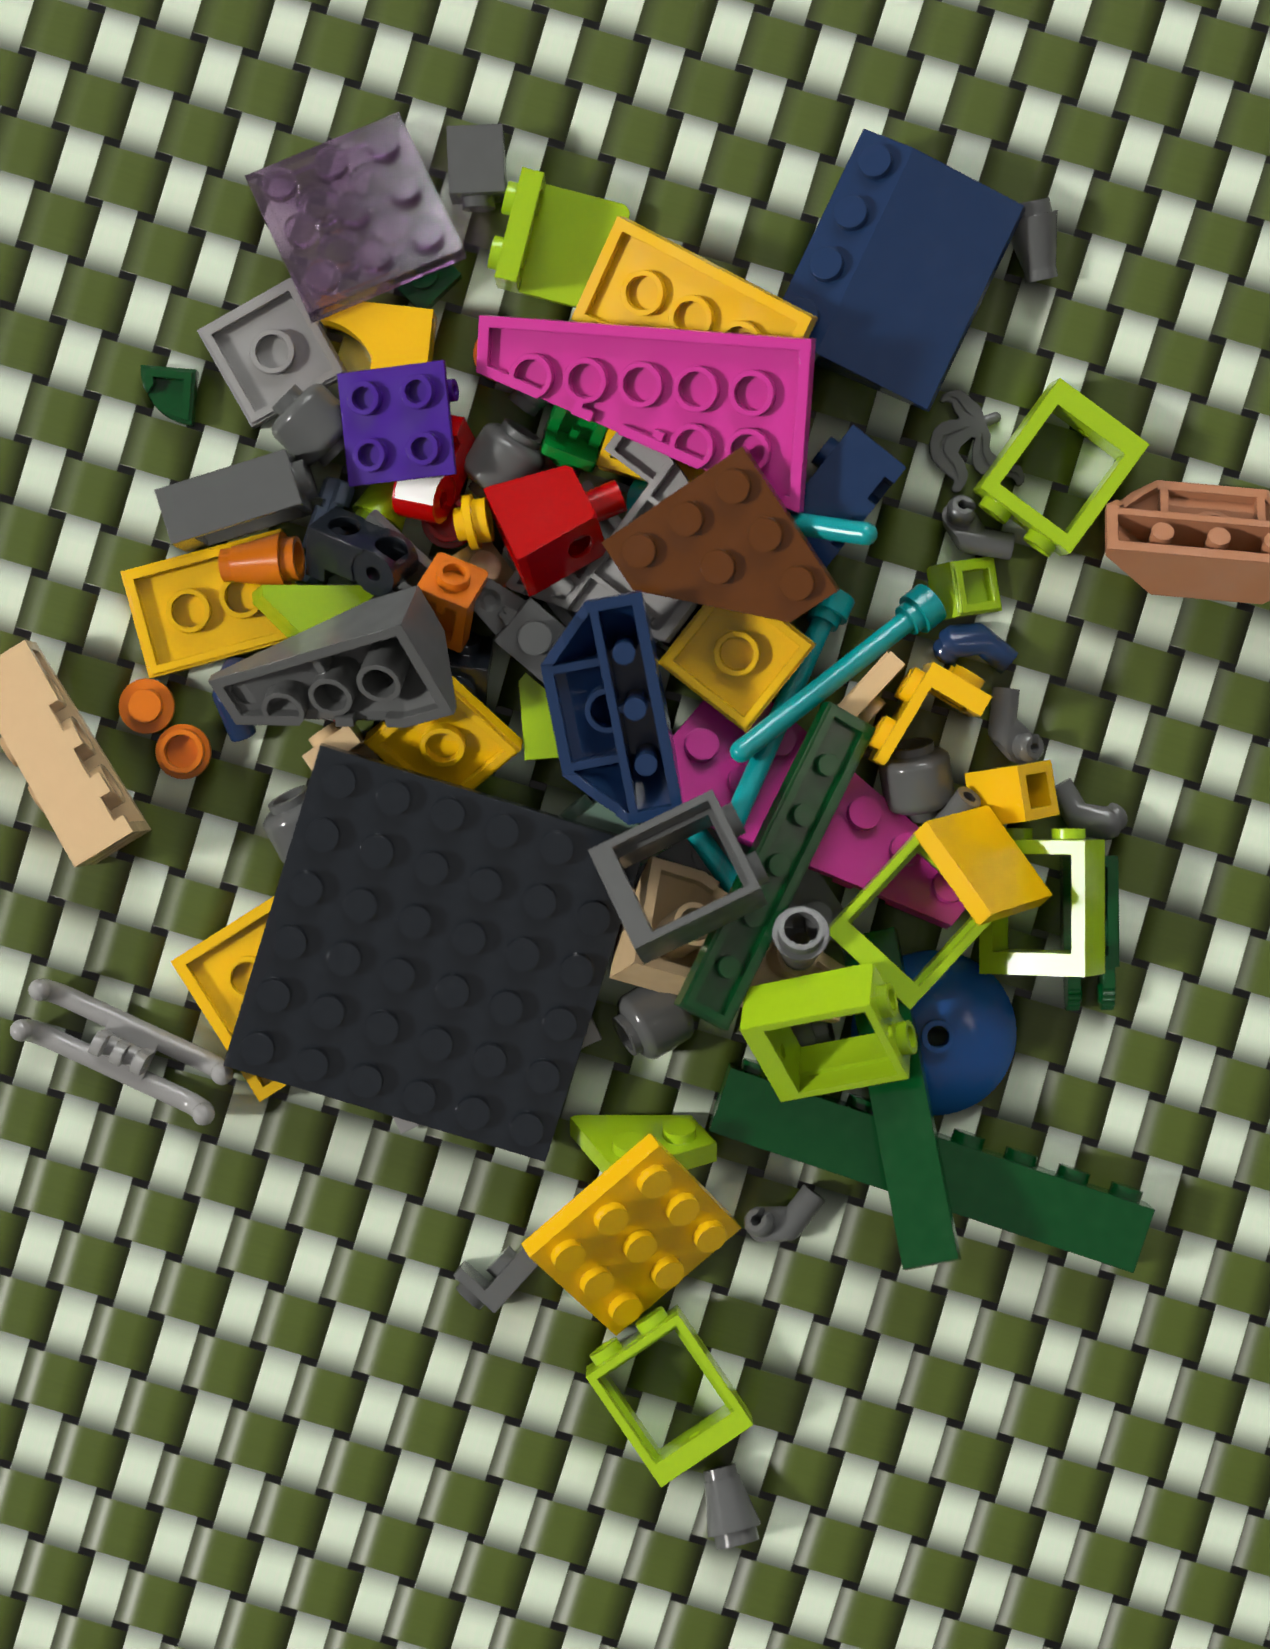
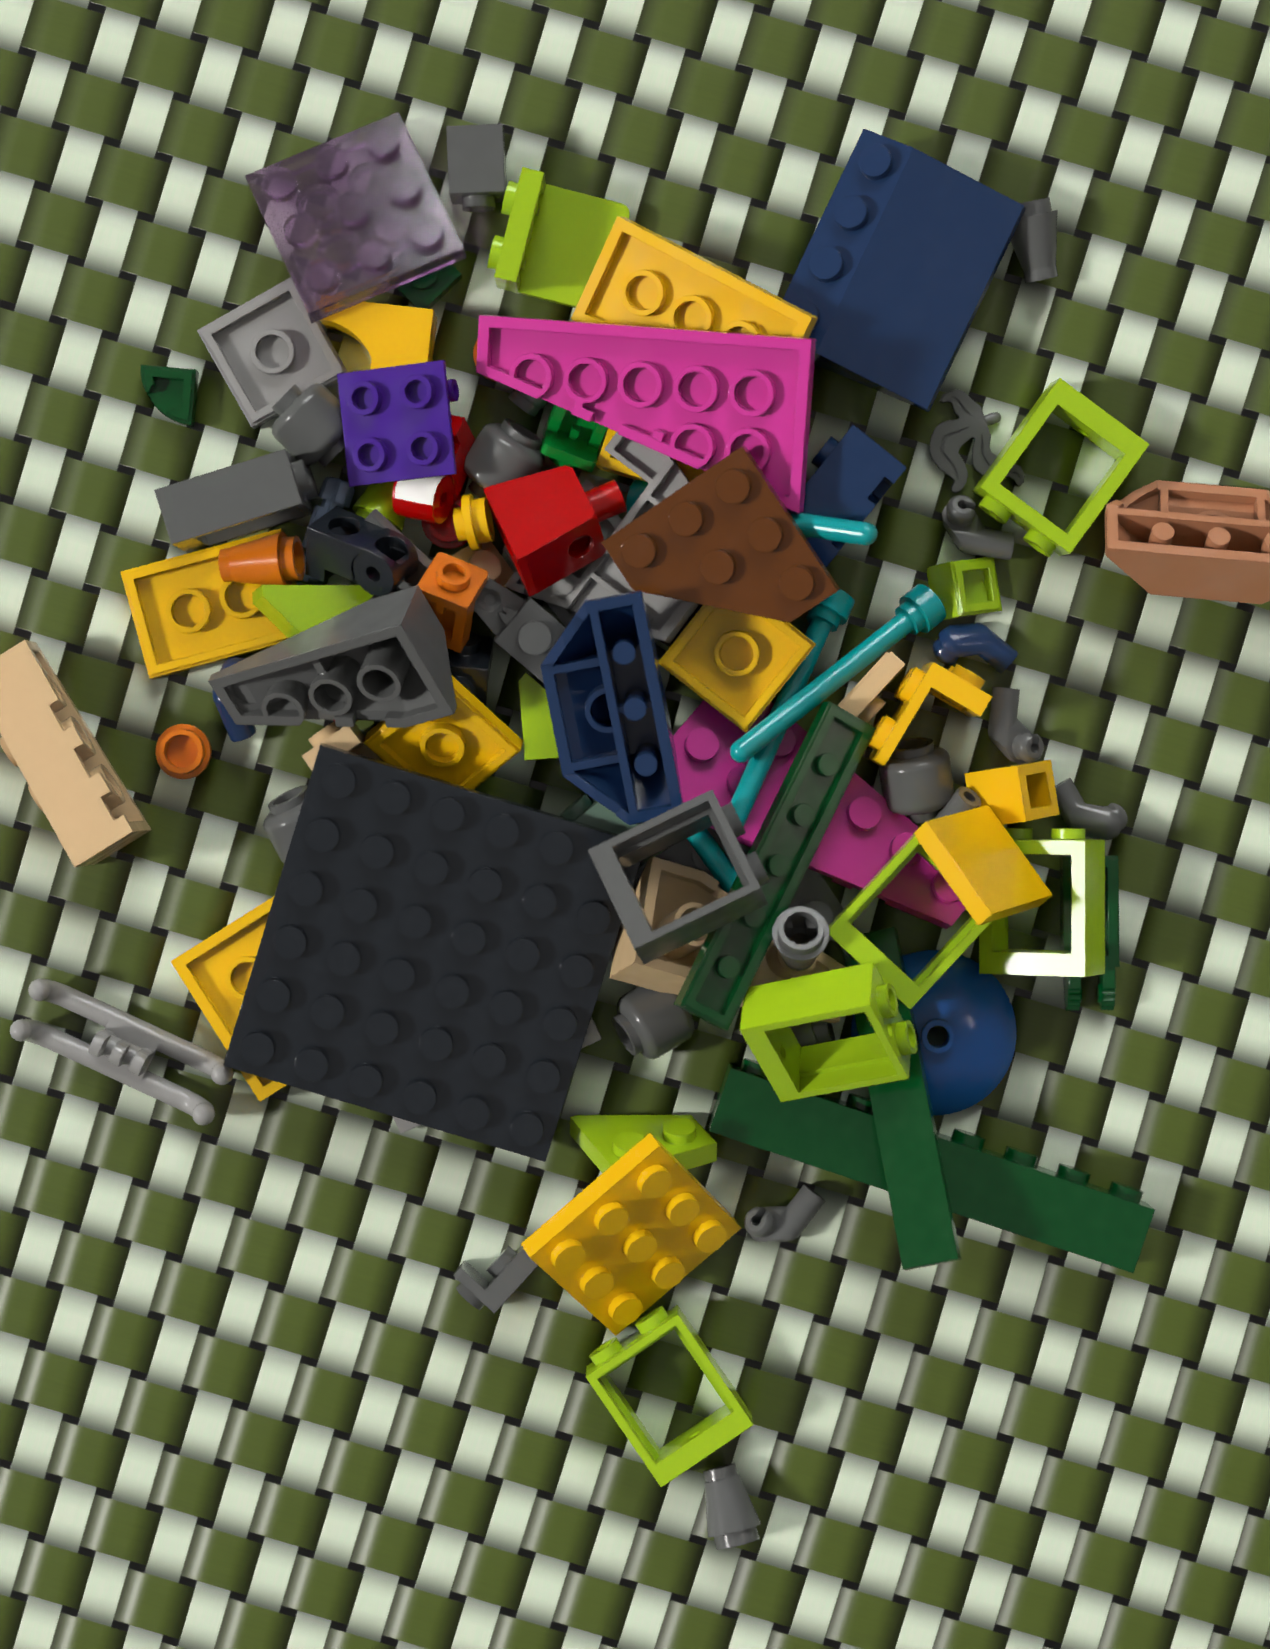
(146, 706): orange plate -> none

